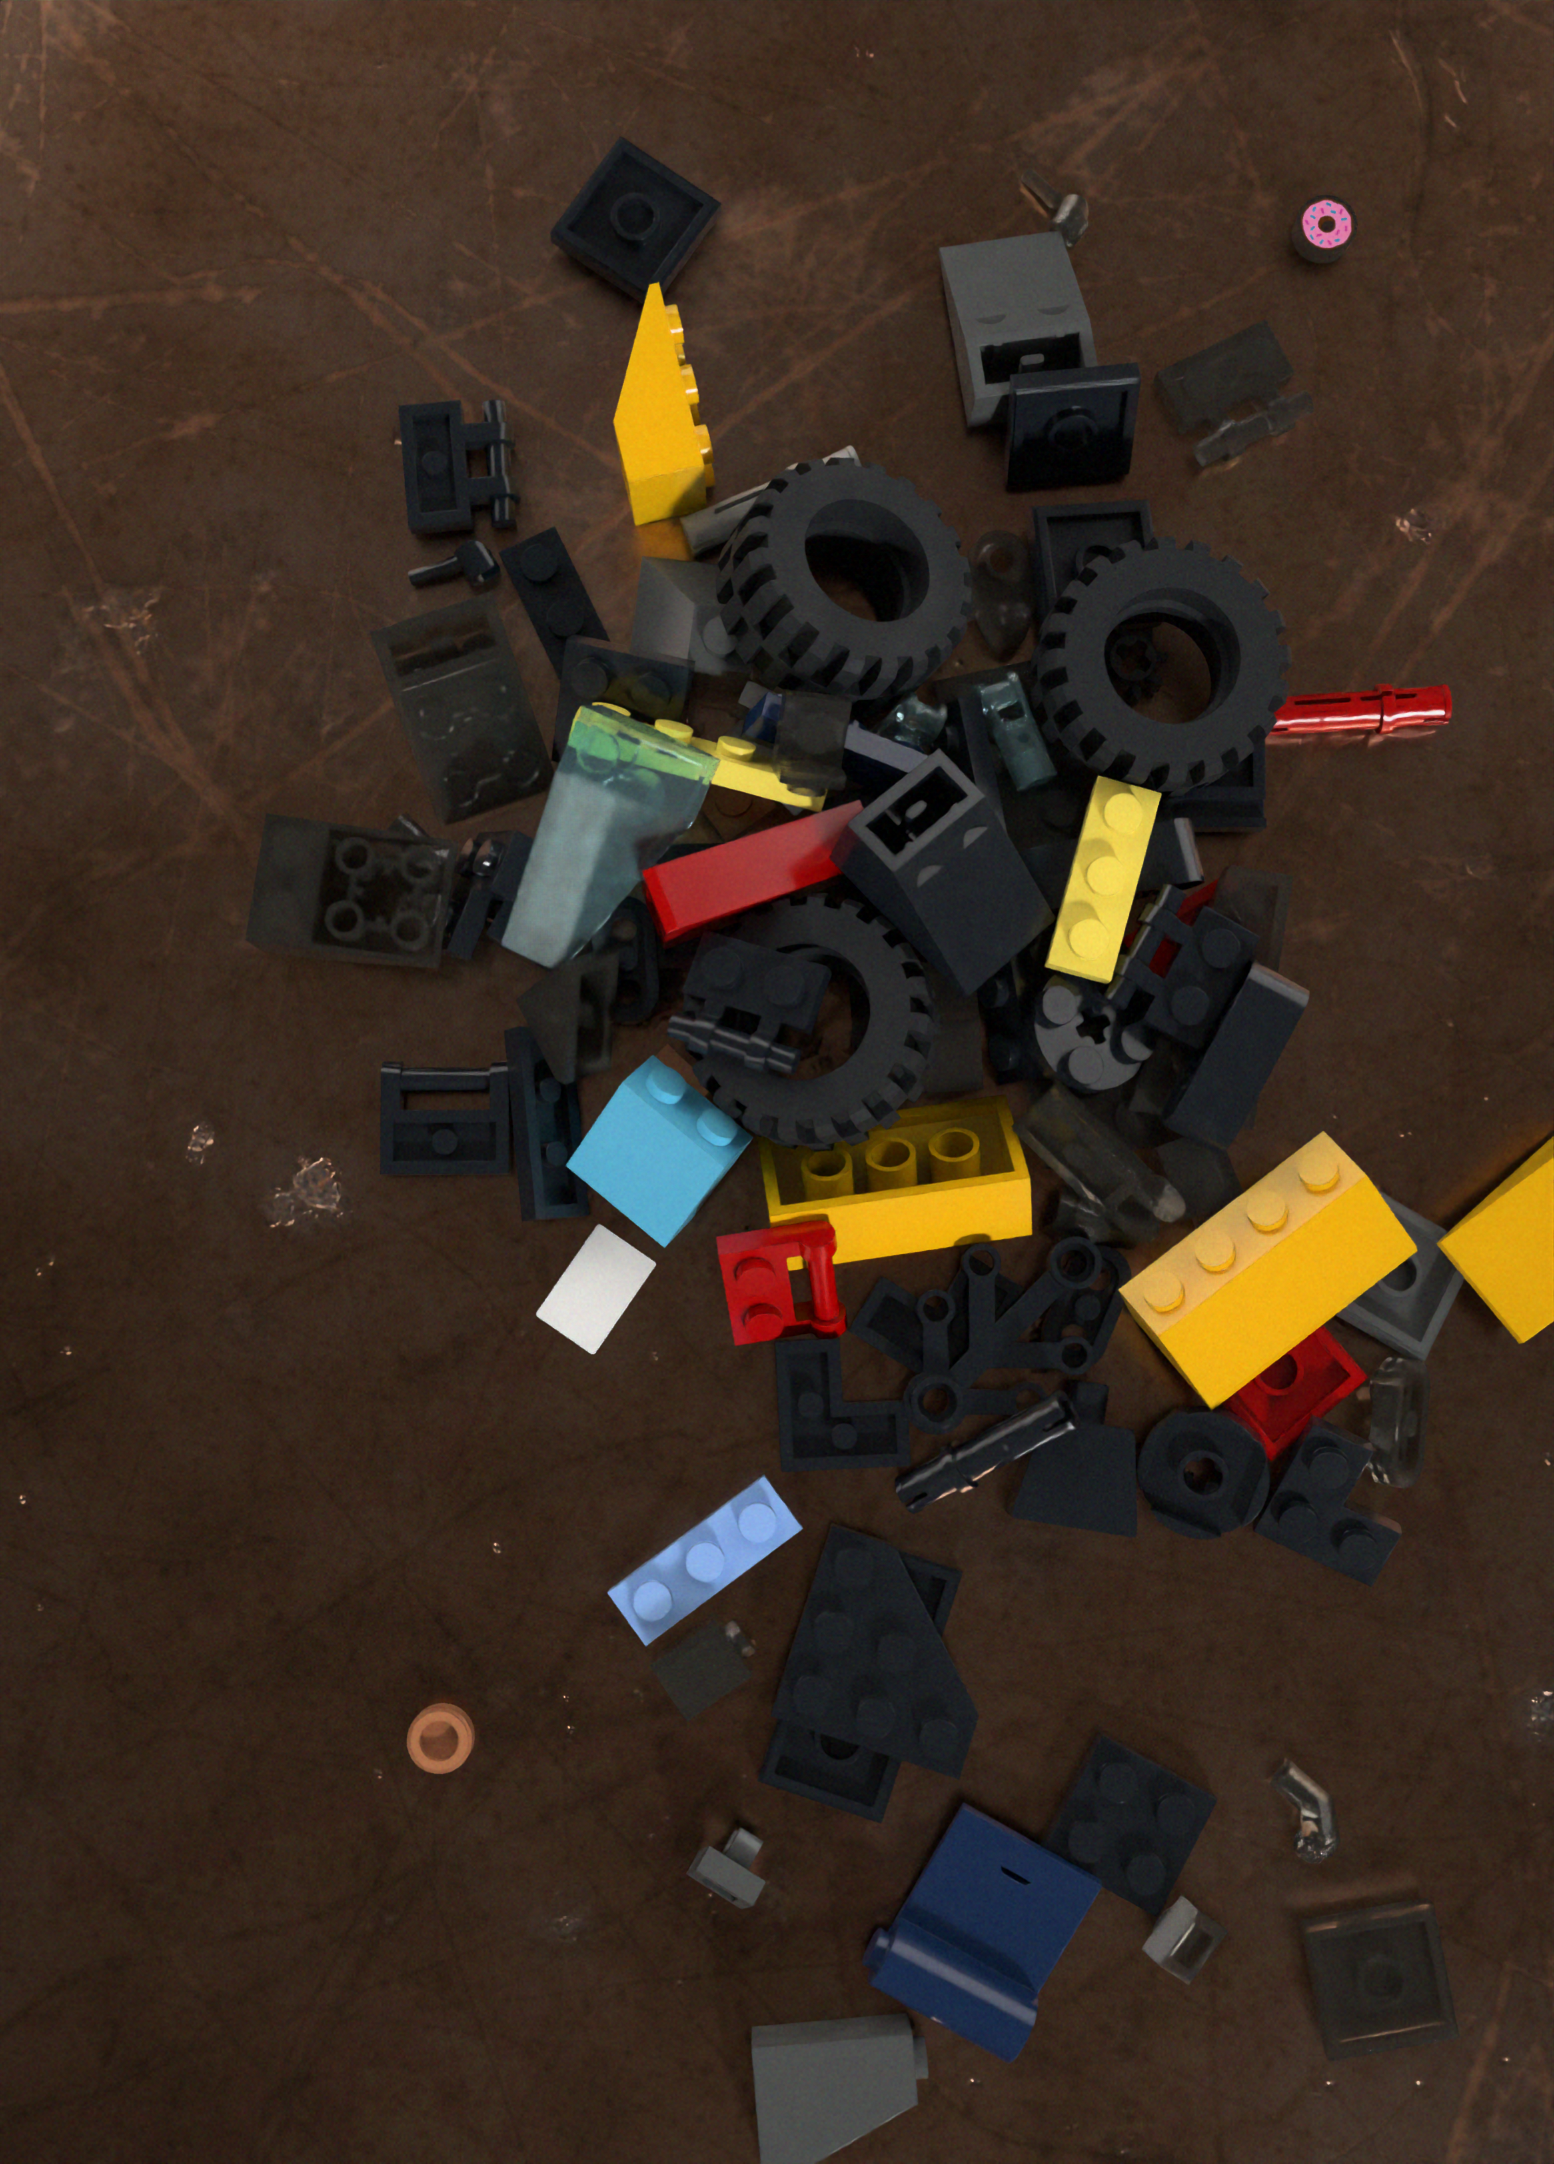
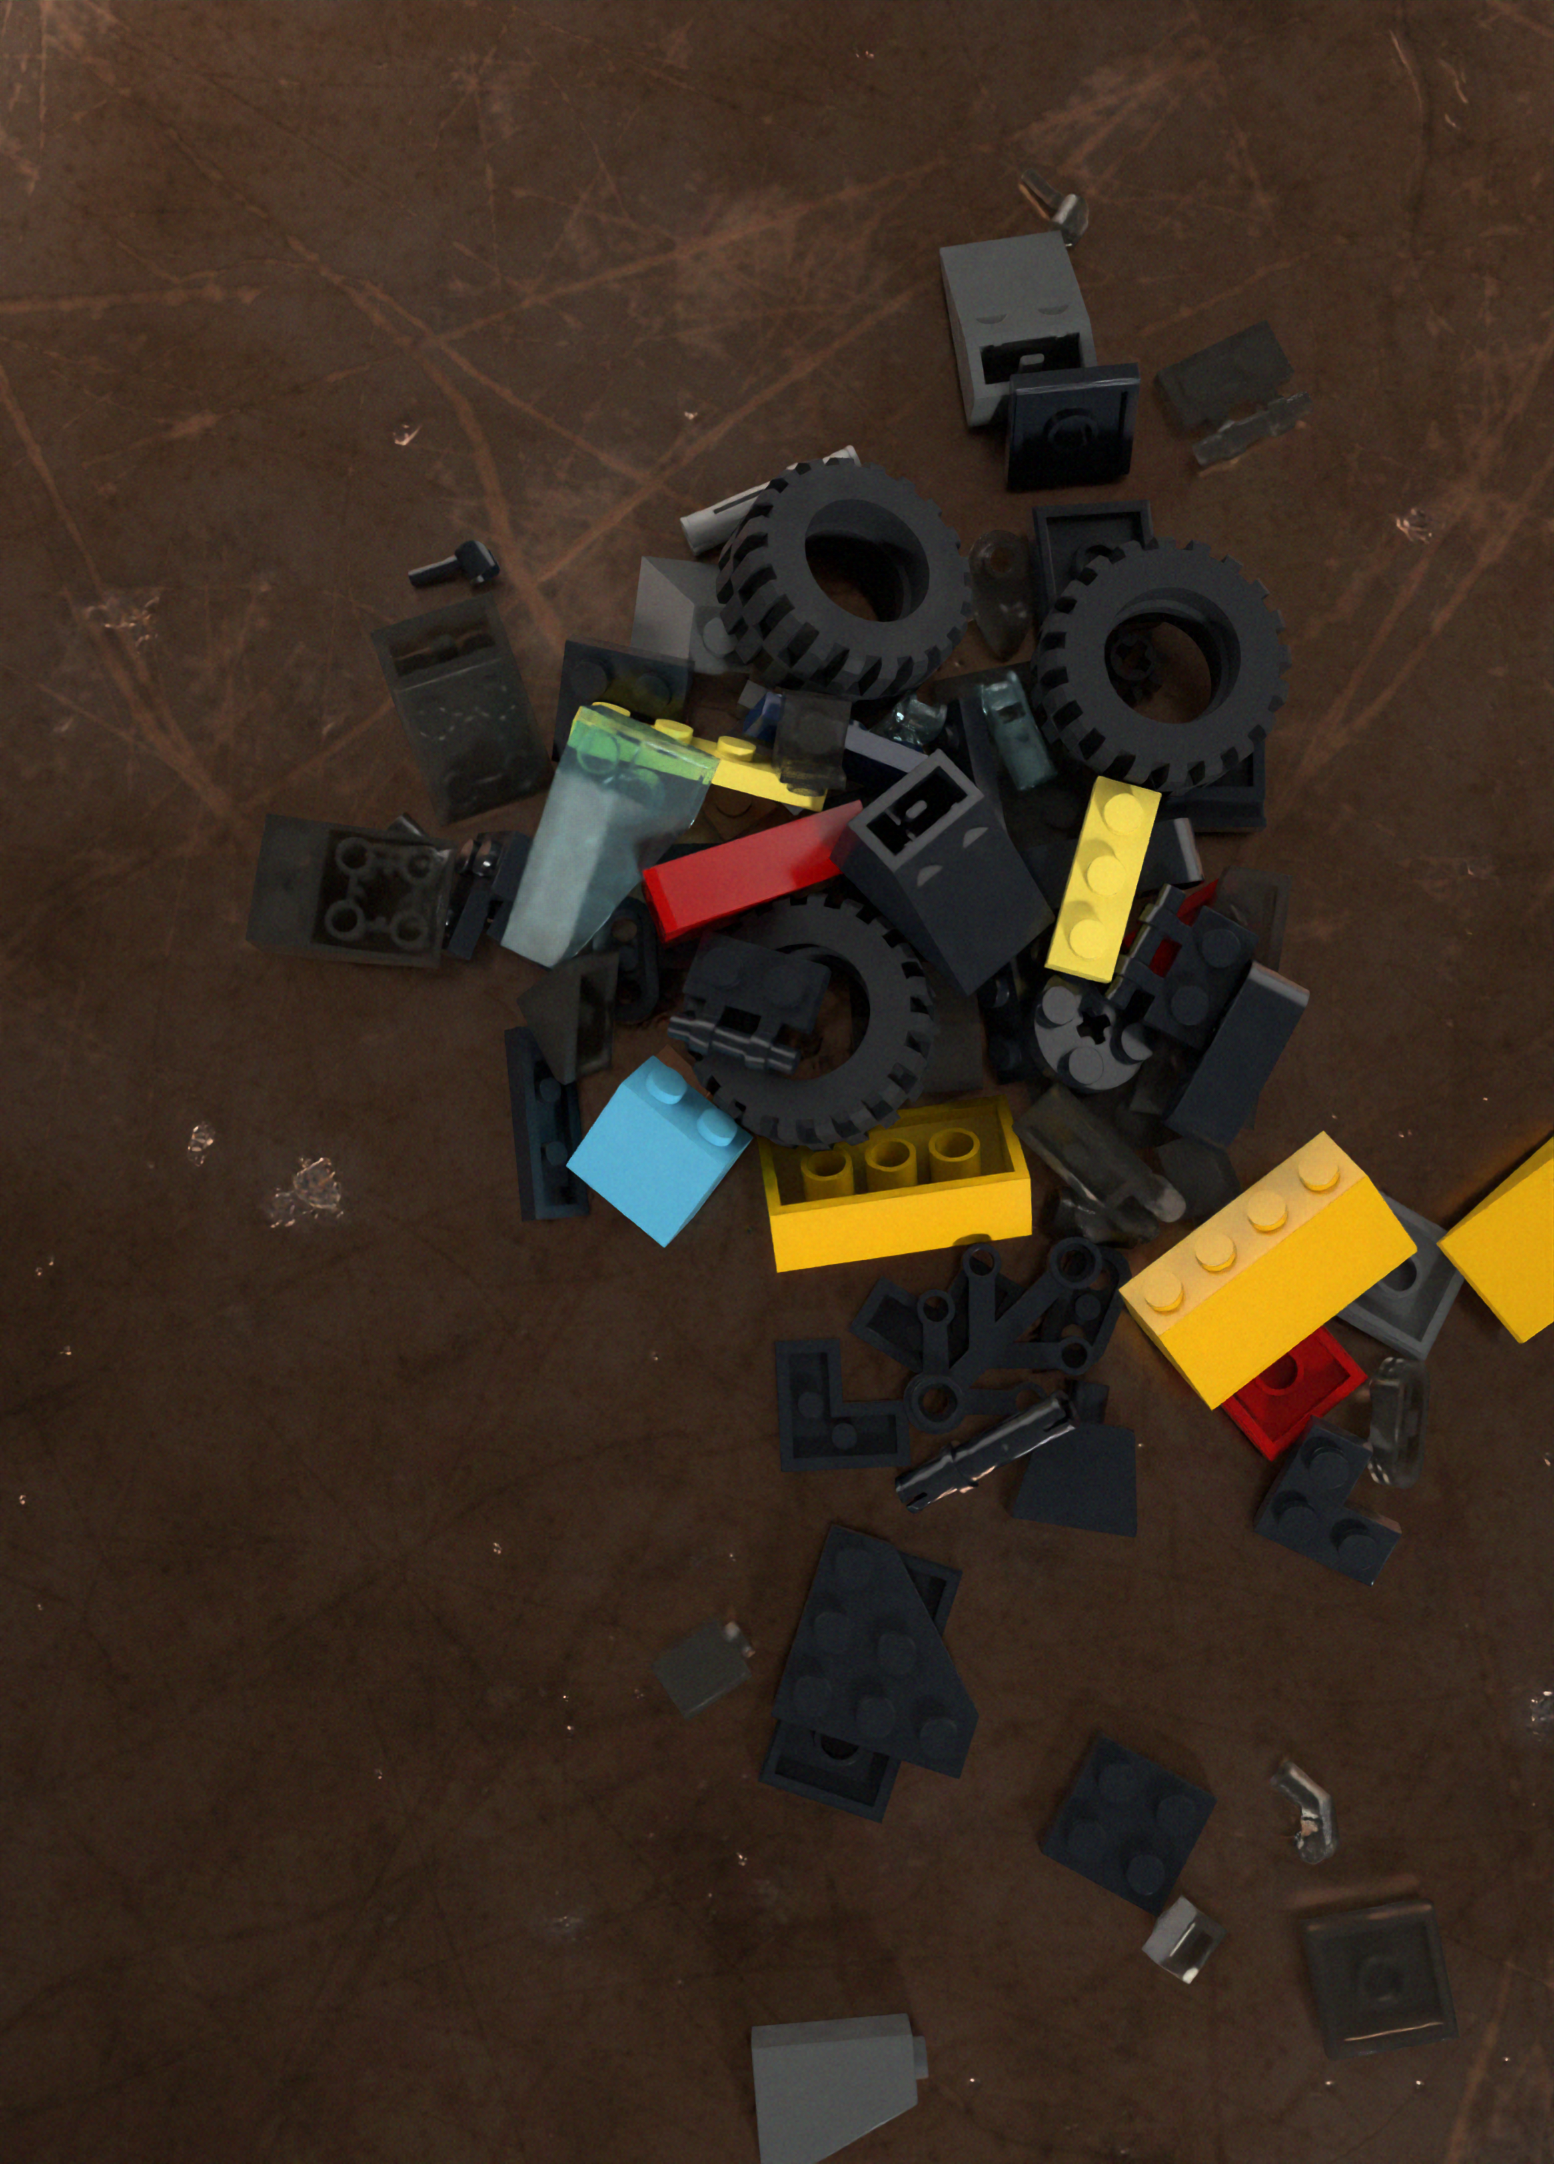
(438, 469): black plate -> none
(440, 1738): nougat tile -> none
(445, 1139): black plate -> none
(551, 593): black plate -> none
(595, 1289): white sticker -> none
(635, 221): black plate -> none
(657, 421): yellow slope -> none
(705, 1560): light blue plate -> none
(728, 1871): dark grey tile -> none
(760, 1287): red plate -> none
(979, 1938): dark blue door -> none
(1222, 1504): black plate -> none
(1324, 229): tile -> none
(1367, 709): red pin -> none

